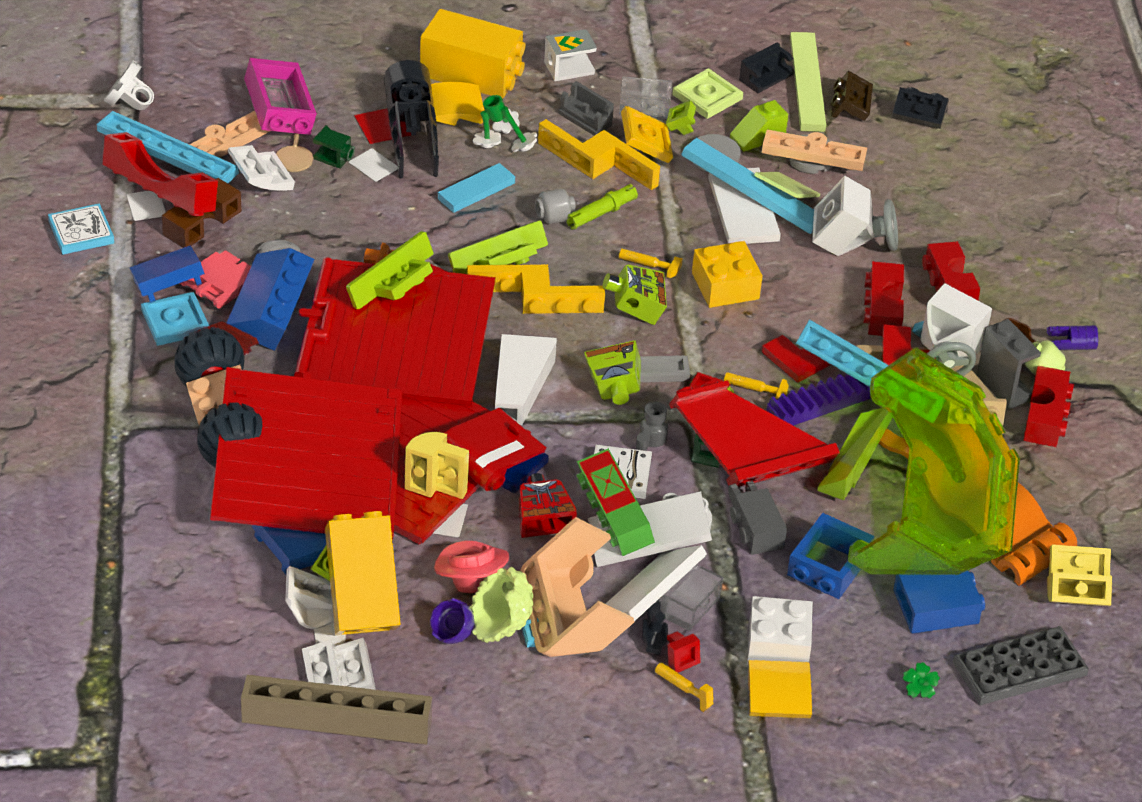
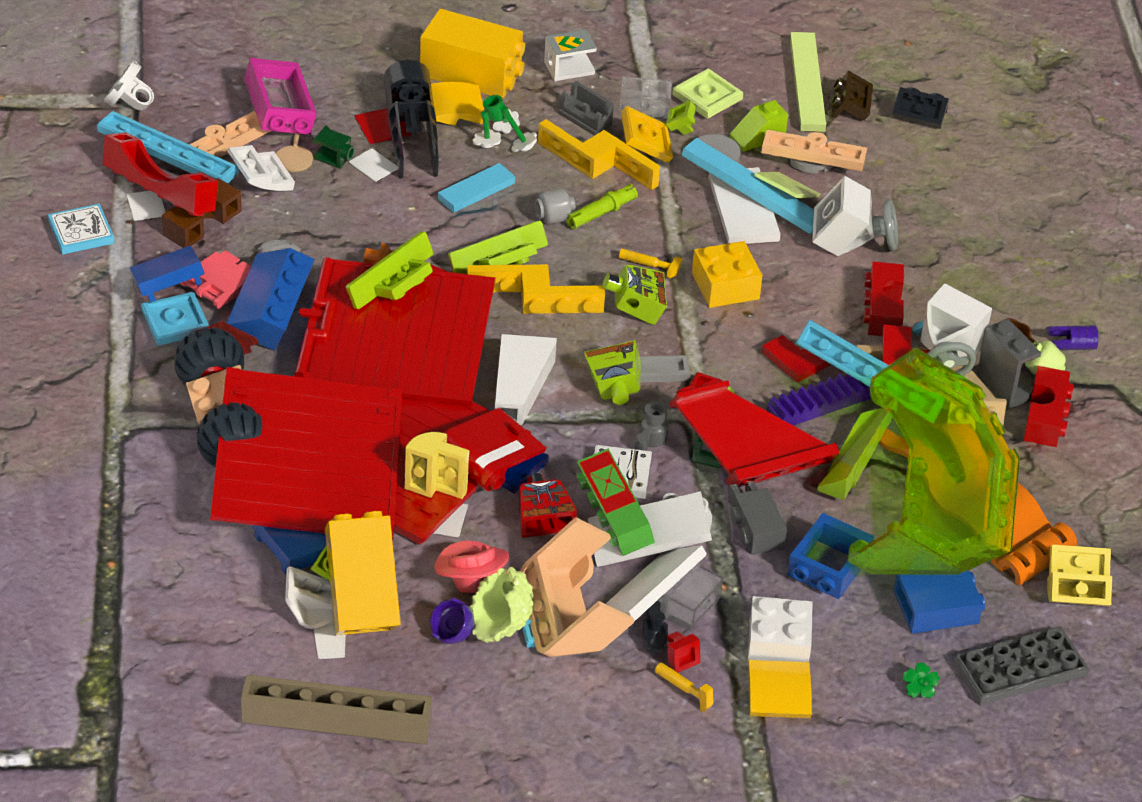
(339, 665): white slope -> none
(756, 385): yellow piece -> none
(766, 68): black hinge -> none
(946, 266): red arch -> none

